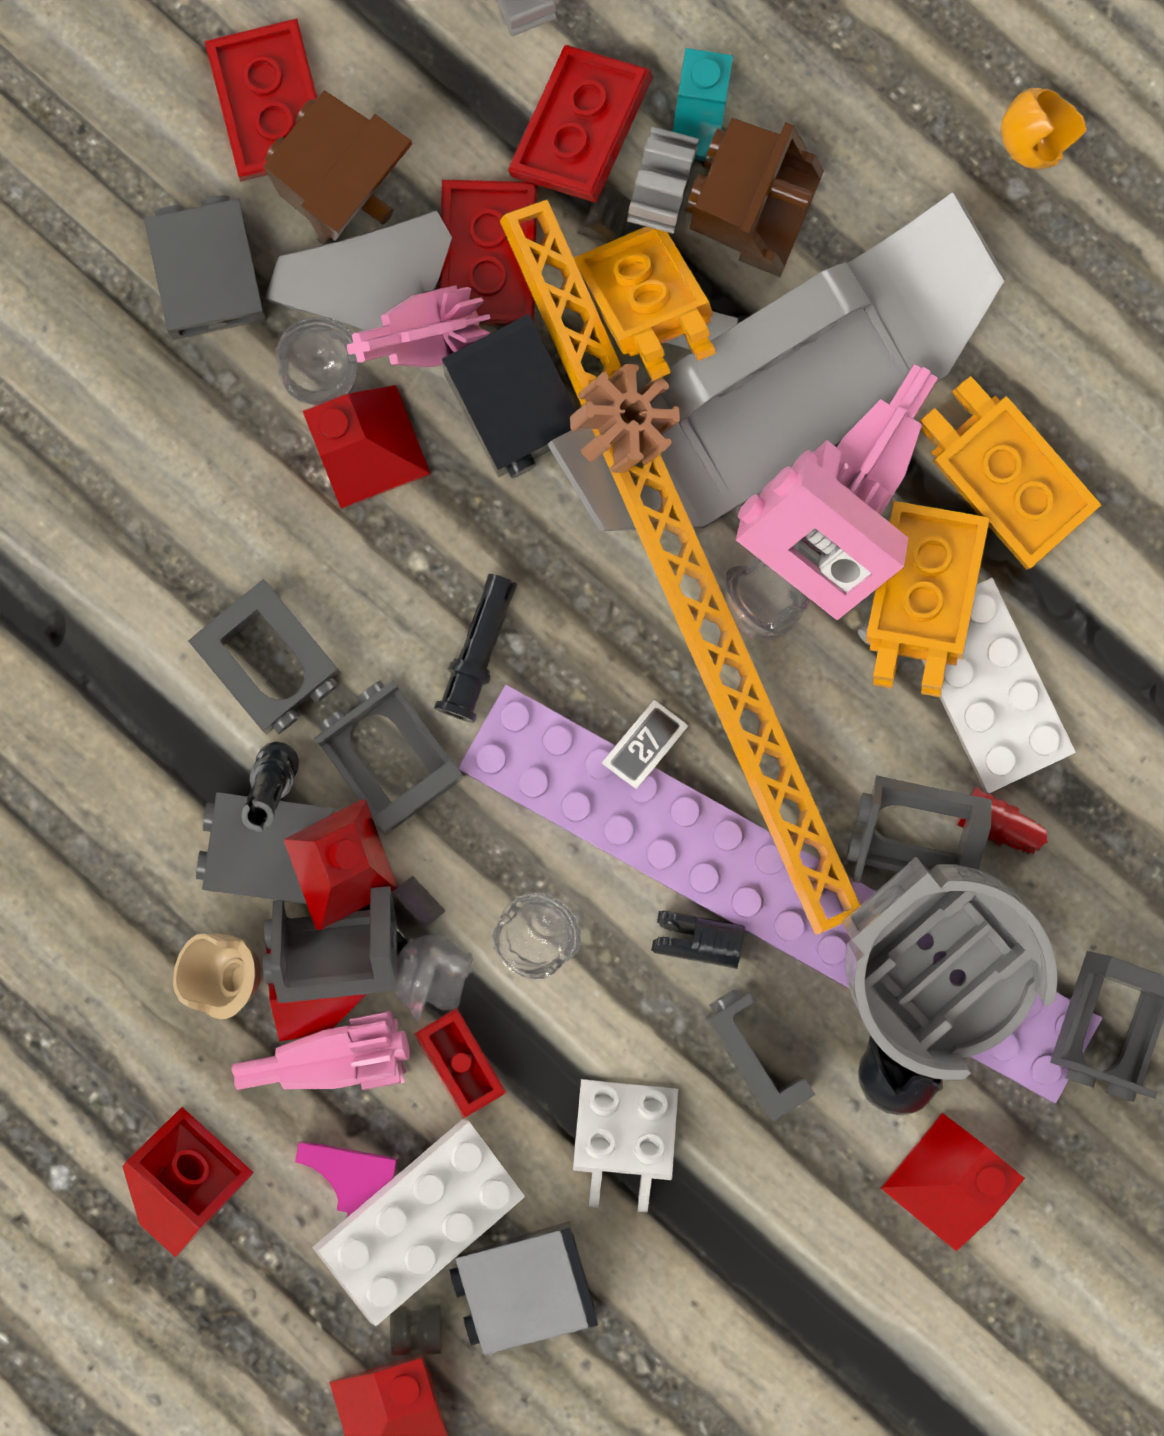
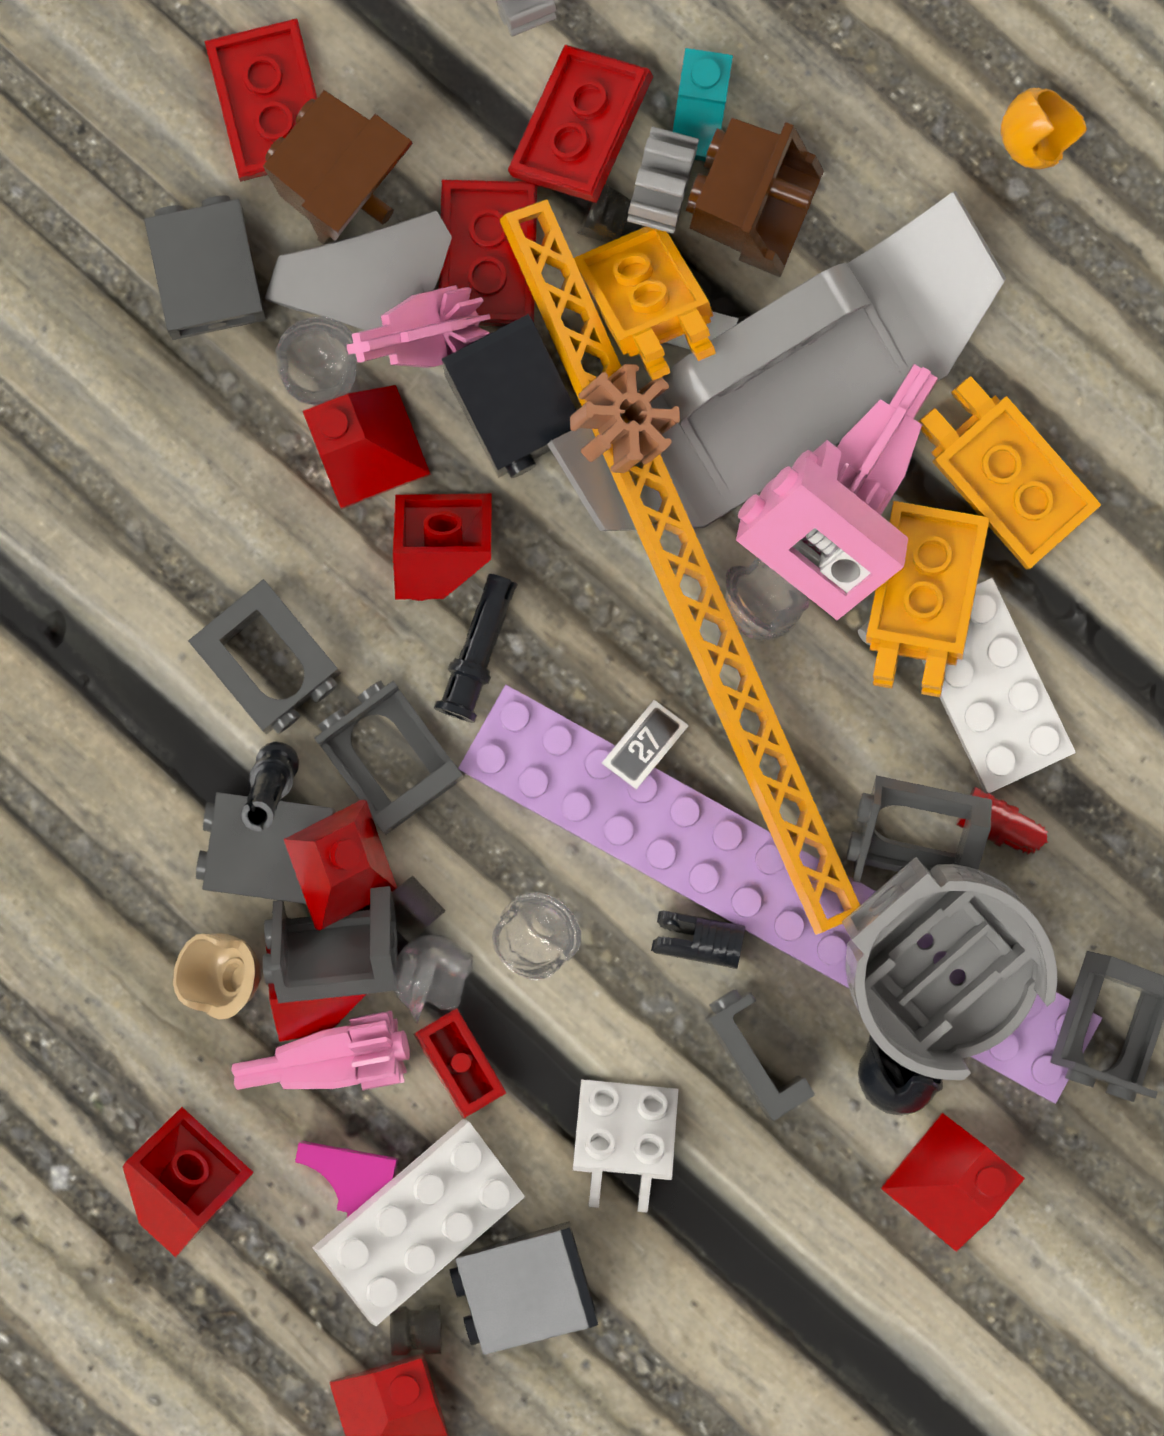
(439, 542): none -> red slope

